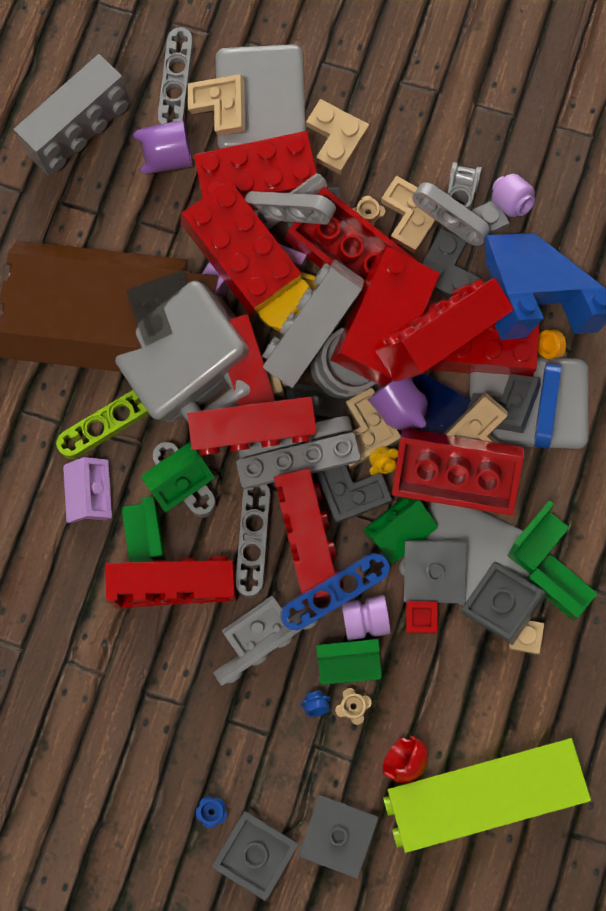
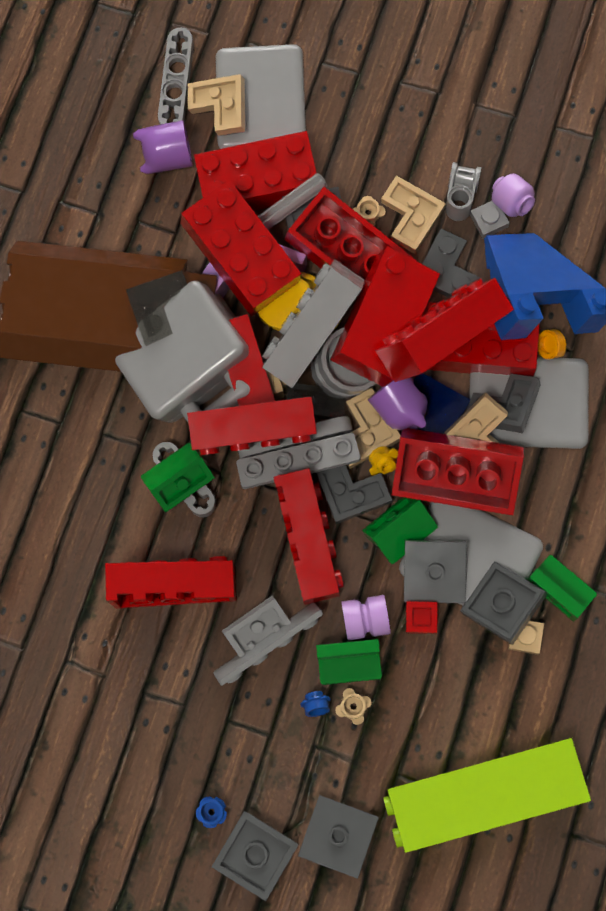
(73, 115): light grey brick -> none
(87, 490): lavender panel -> none
(111, 426): lime beam -> none
(143, 531): green panel -> none
(249, 538): light grey beam -> none
(291, 207): light grey beam -> none
(332, 587): blue beam -> none
(343, 135): tan plate -> none
(406, 760): red hair -> none
(438, 204): light grey beam -> none
(538, 539): green panel -> none
(547, 405): blue beam -> none

